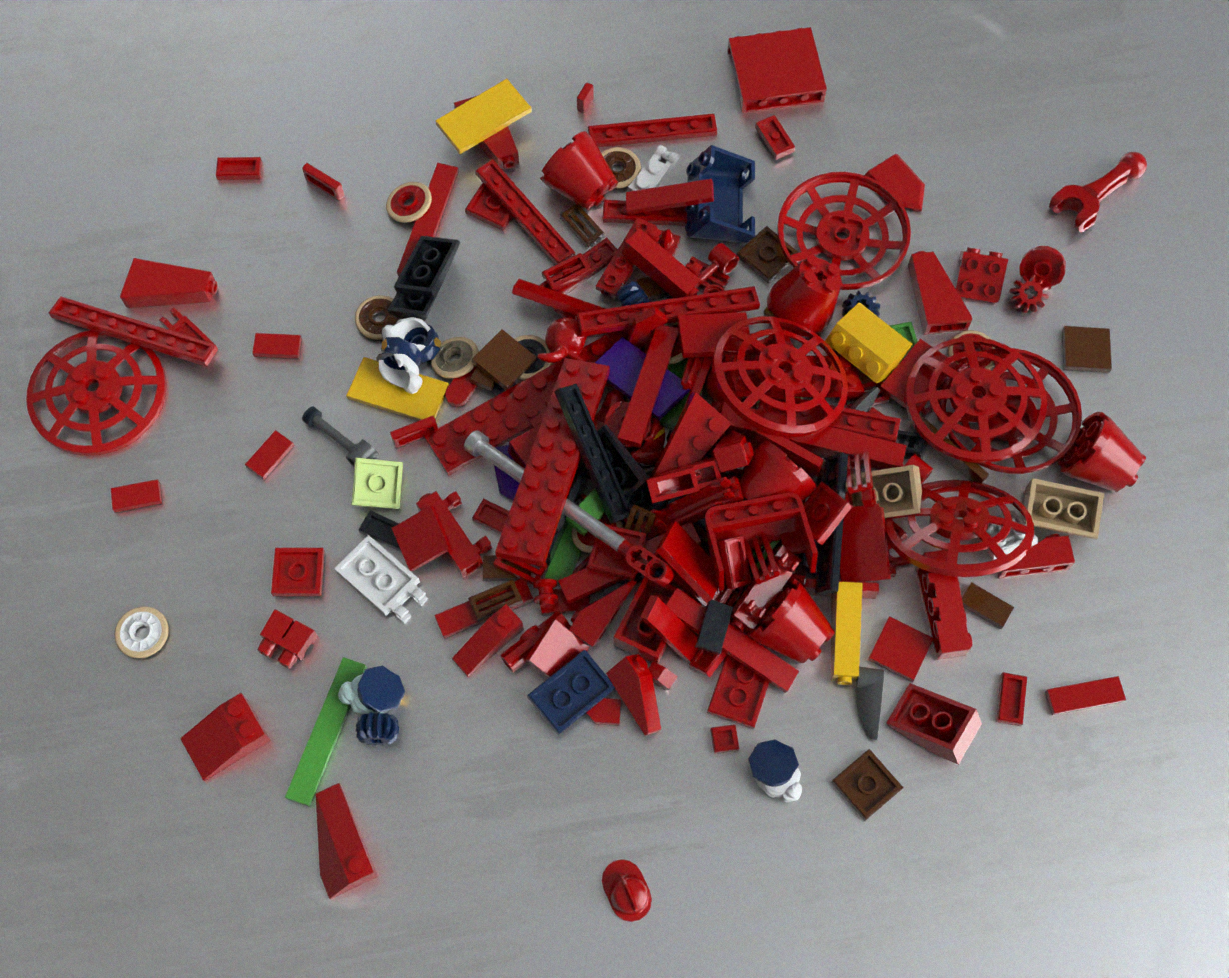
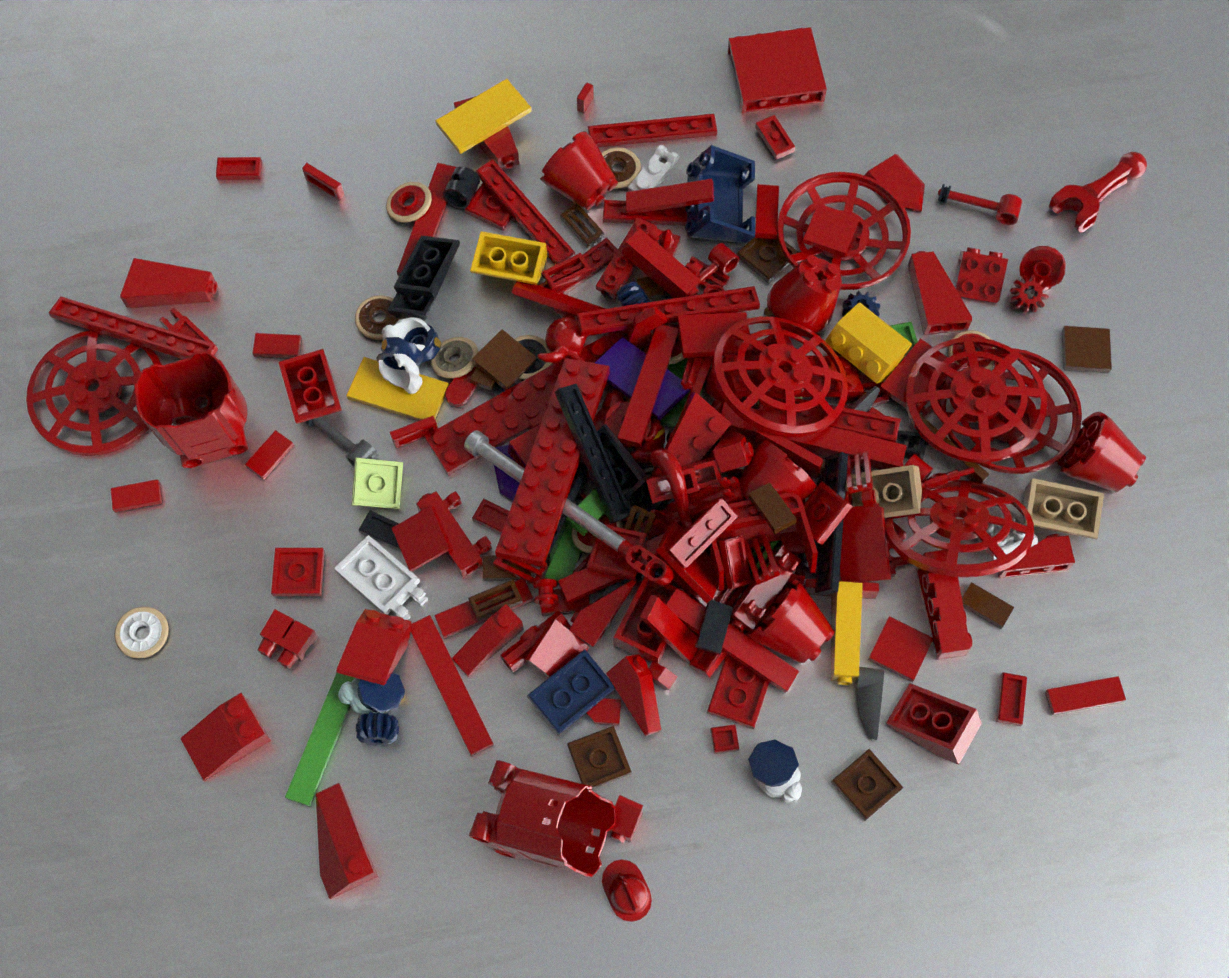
(175, 396): none -> red piece
(310, 386): none -> red slope
(375, 647): none -> red slope
(451, 685): none -> red tile
(461, 187): none -> black wheel
(509, 258): none -> yellow slope
(545, 820): none -> red piece
(599, 758): none -> reddish brown tile
(627, 819): none -> red slope
(674, 474): none -> red animal
(702, 533): none -> plate
(767, 211): none -> red tile
(772, 508): none -> reddish brown tile
(831, 230): none -> red tile
(943, 478): none -> red hand
(1007, 209): none -> red piece

